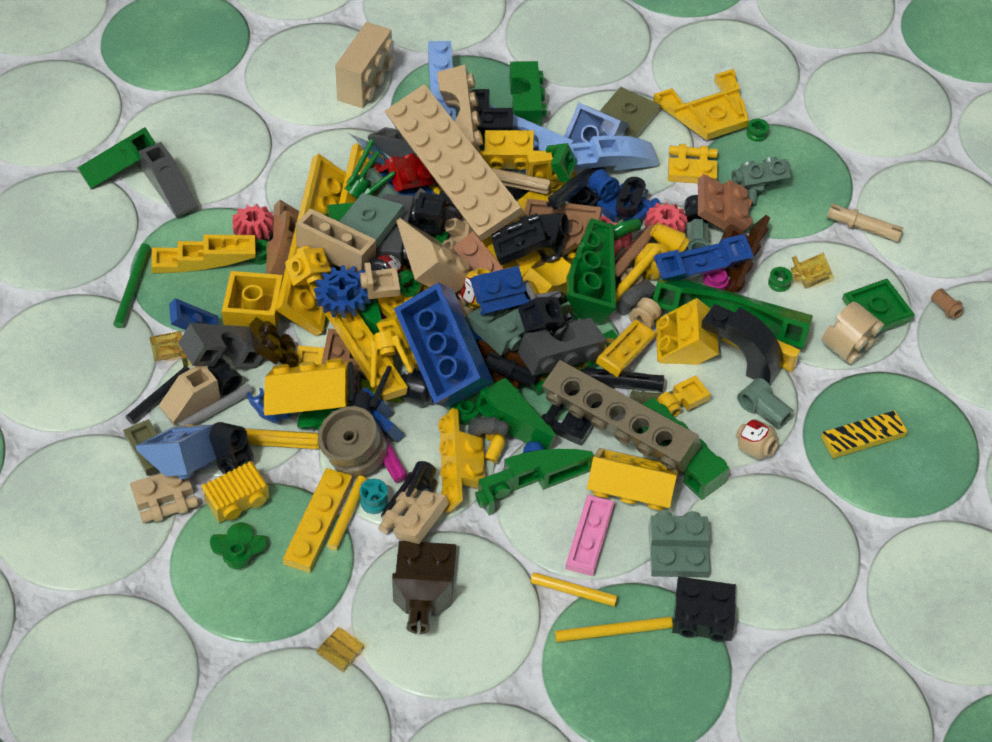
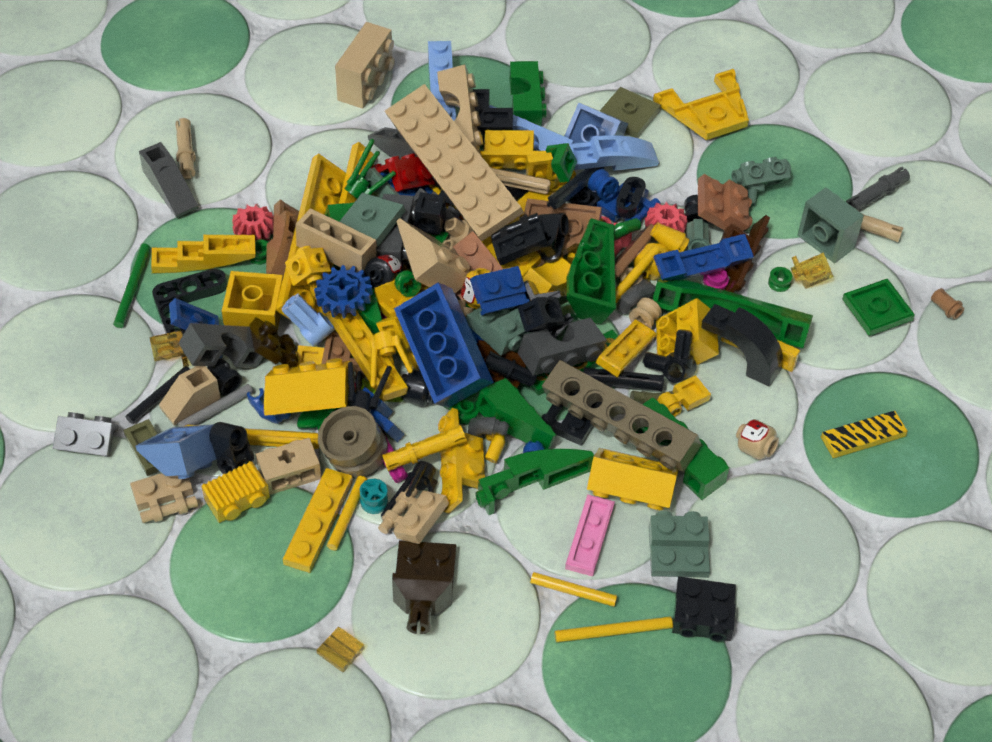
(83, 435): none -> bracket
(115, 158): green slope -> none
(179, 284): none -> black beam
(185, 153): none -> tan pin
(238, 545): green plate -> none
(289, 465): none -> tan brick
(312, 325): none -> light blue piece
(363, 143): dark azure sticker -> none
(380, 282): tan bracket -> none
(424, 448): none -> yellow pin
(680, 356): none -> black axle
(689, 170): yellow plate -> none
(759, 124): green bush -> none
(760, 398): sand green piece -> none
(830, 225): none -> sand green brick
(852, 332): tan brick -> none
(885, 185): none -> dark grey pin

